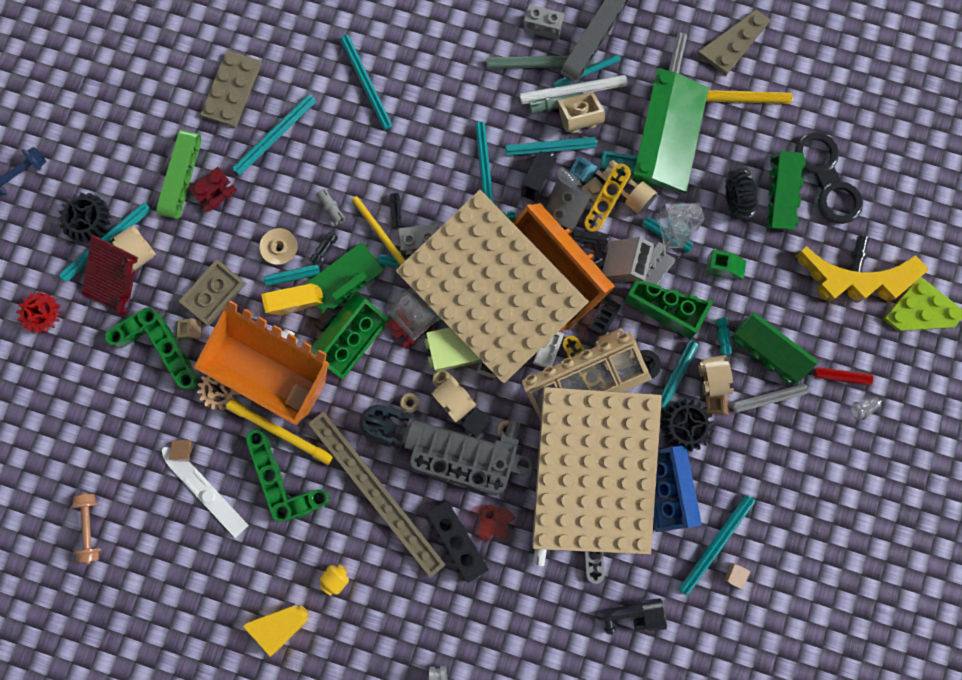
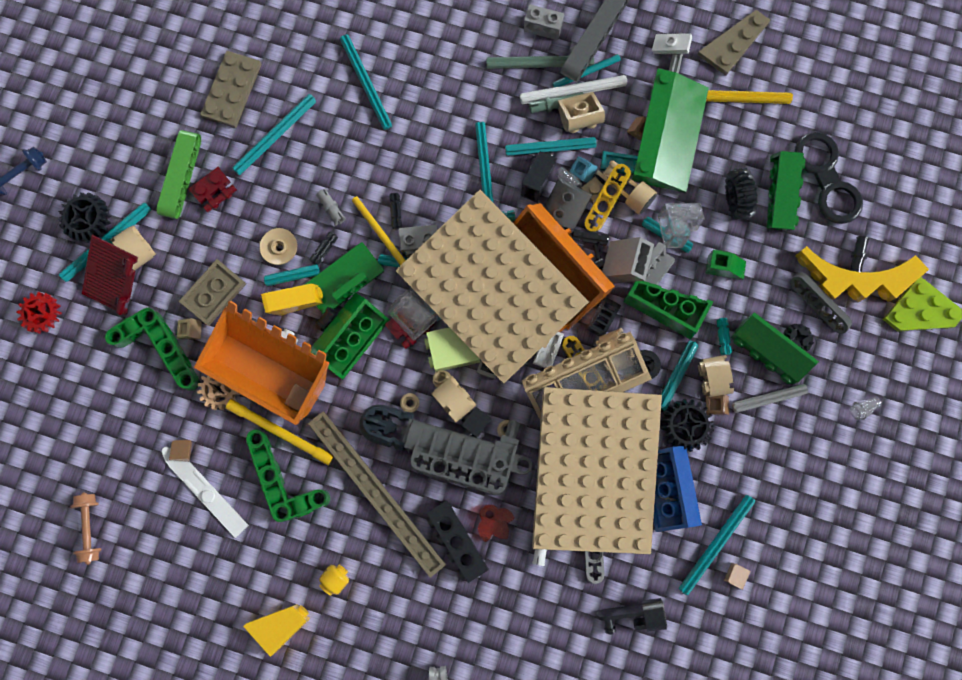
(637, 127): none -> medium nougat slope
(672, 44): none -> white plate
(791, 332): none -> black gear
(823, 300): none -> dark grey beam
(844, 376): red axle -> none

